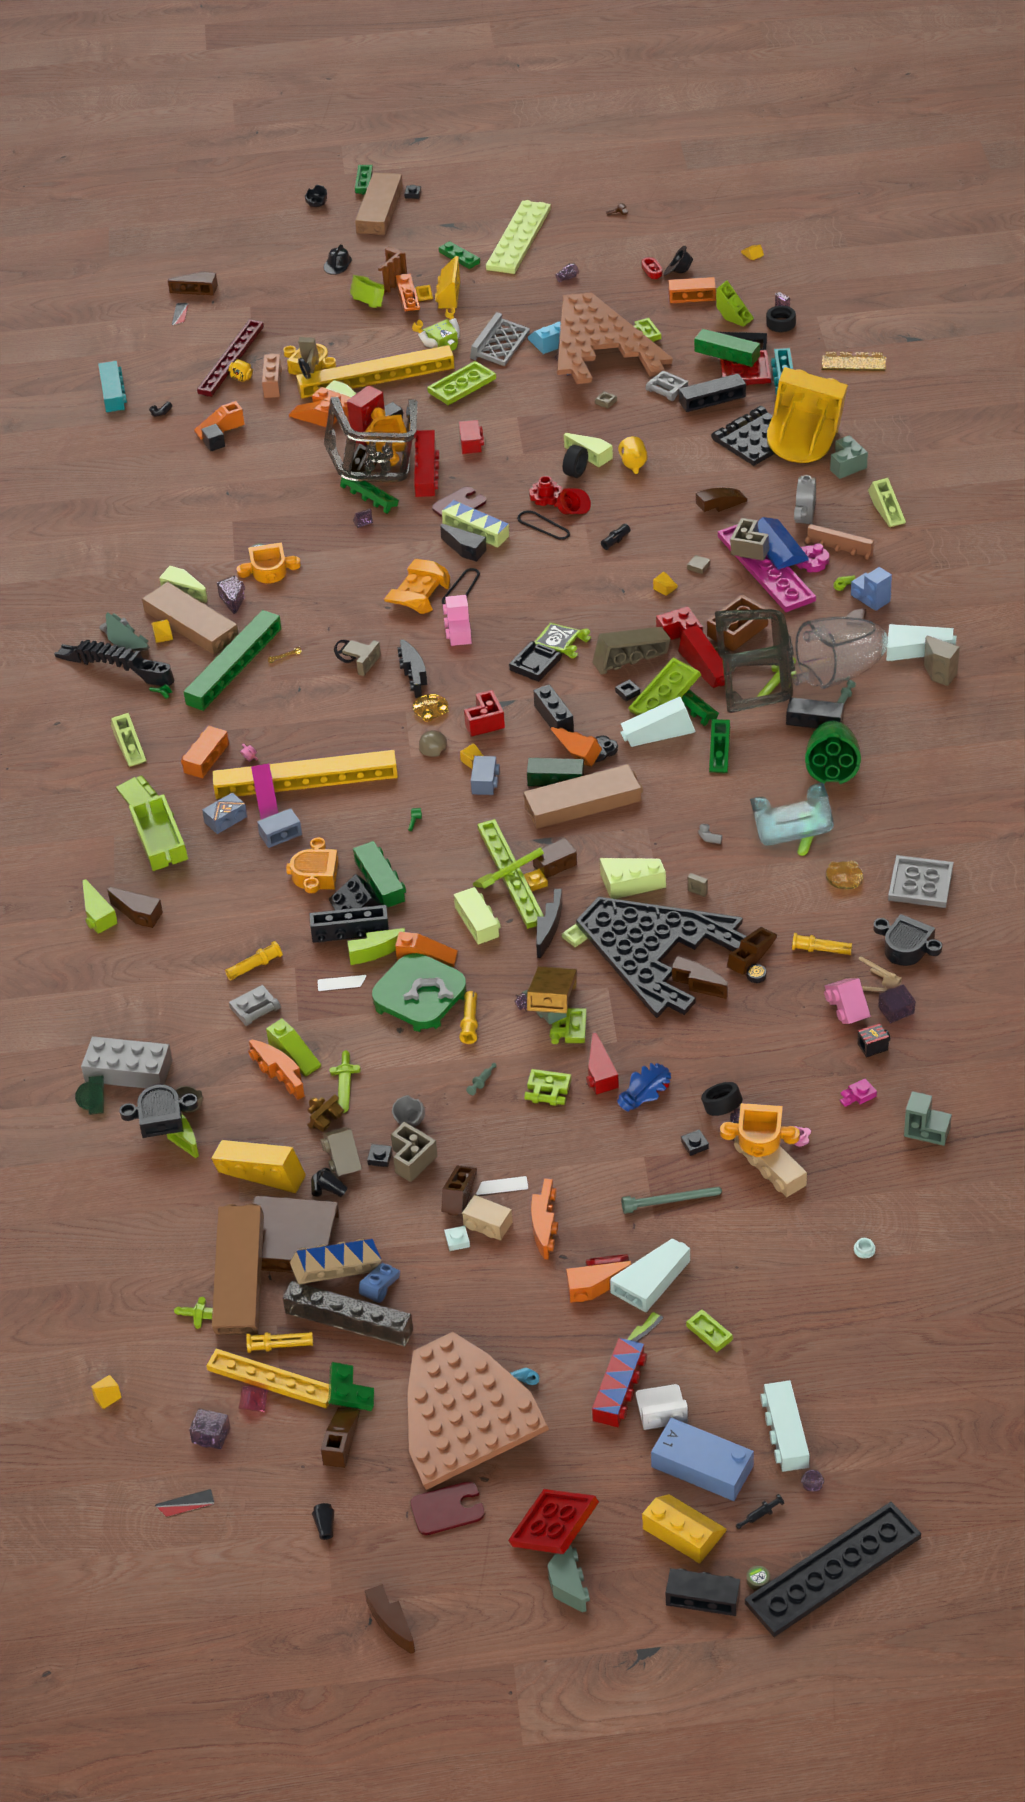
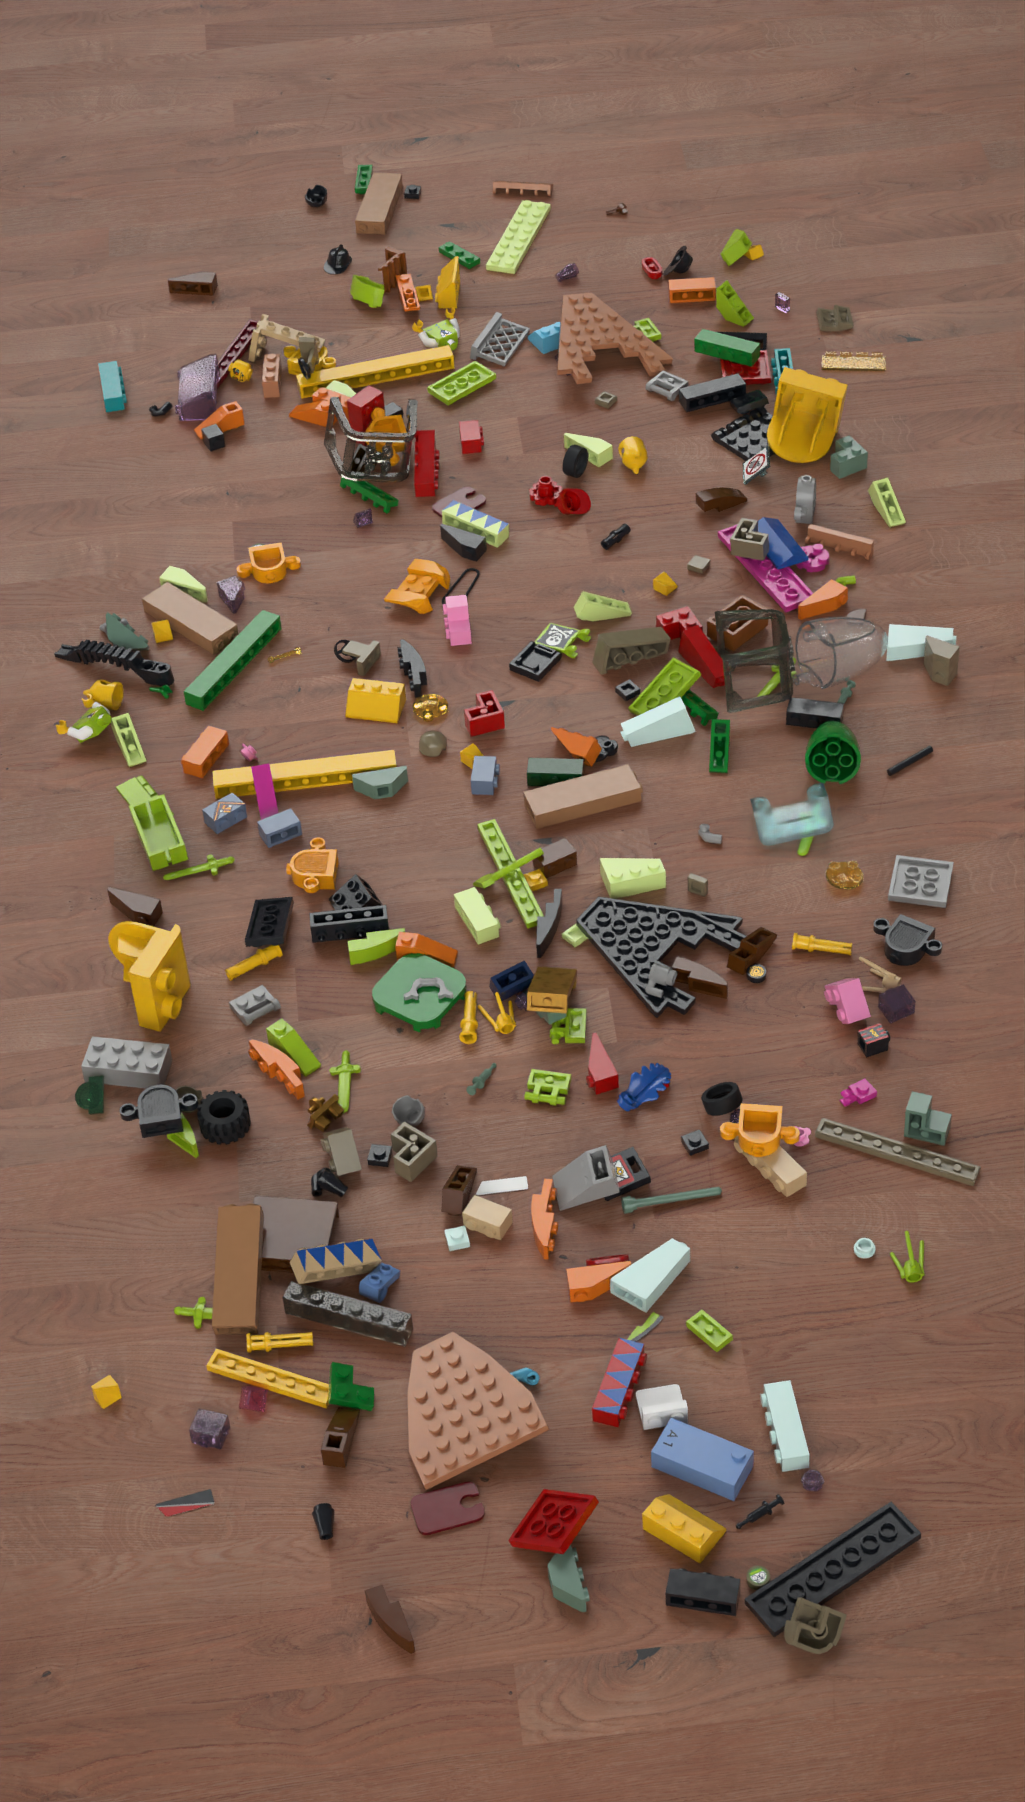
(90, 724): none -> torso
(98, 911): lime slope -> none
(107, 693): none -> yellow piece
(155, 968): none -> yellow plate
(180, 313): sticker -> none
(198, 388): none -> clear purple windscreen
(212, 864): none -> lime sword
(221, 1105): none -> black tyre
(260, 1163): yellow wedge -> none
(269, 922): none -> black plate
(276, 331): none -> tan bracket
(340, 983): white sticker -> none
(375, 700): none -> yellow slope
(379, 874): brick -> none
(380, 783): none -> sand green slope
(415, 814): green hand -> none
(504, 1023): none -> yellow plant
(511, 980): none -> dark blue brick
(523, 185): none -> nougat hinge
(529, 511): black piece -> none
(553, 708): black brick -> none
(586, 1179): none -> light grey slope
(597, 607): none -> yellowish green slope
(626, 1177): none -> black container
(660, 975): none -> light grey piece
(736, 247): none -> lime slope
(748, 401): none -> black plate
(756, 465): none -> piece
(781, 312): black tyre -> none
(814, 1627): none -> dark tan brick
(824, 600): none -> orange slope
(834, 320): none -> dark tan slope
(873, 588): medium blue brick -> none
(897, 1151): none -> dark tan tile
(910, 760): none -> black bar
(912, 1269): none -> lime plant

